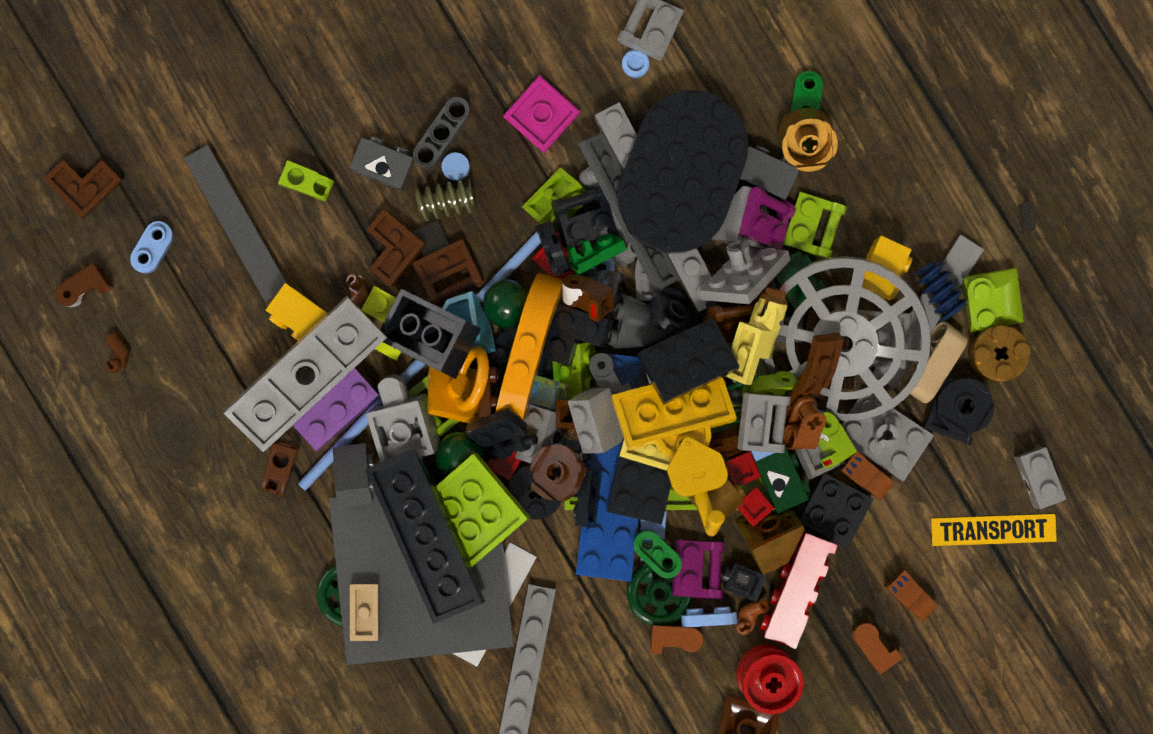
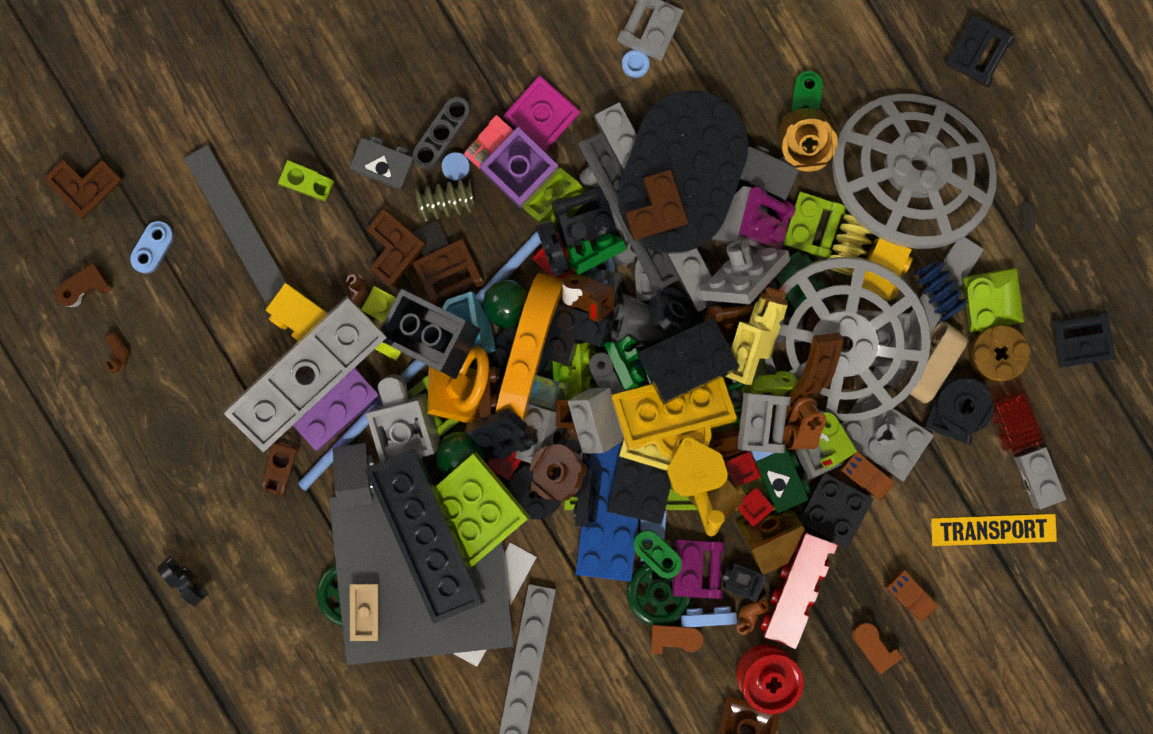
(182, 579): none -> black plate
(488, 141): none -> coral leg
(519, 167): none -> medium lavender brick
(624, 363): none -> green plate
(663, 213): none -> reddish brown plate
(851, 242): none -> light yellow piece
(907, 179): none -> light grey dish
(972, 46): none -> black plate
(1016, 423): none -> clear red brick
(1084, 348): none -> black plate

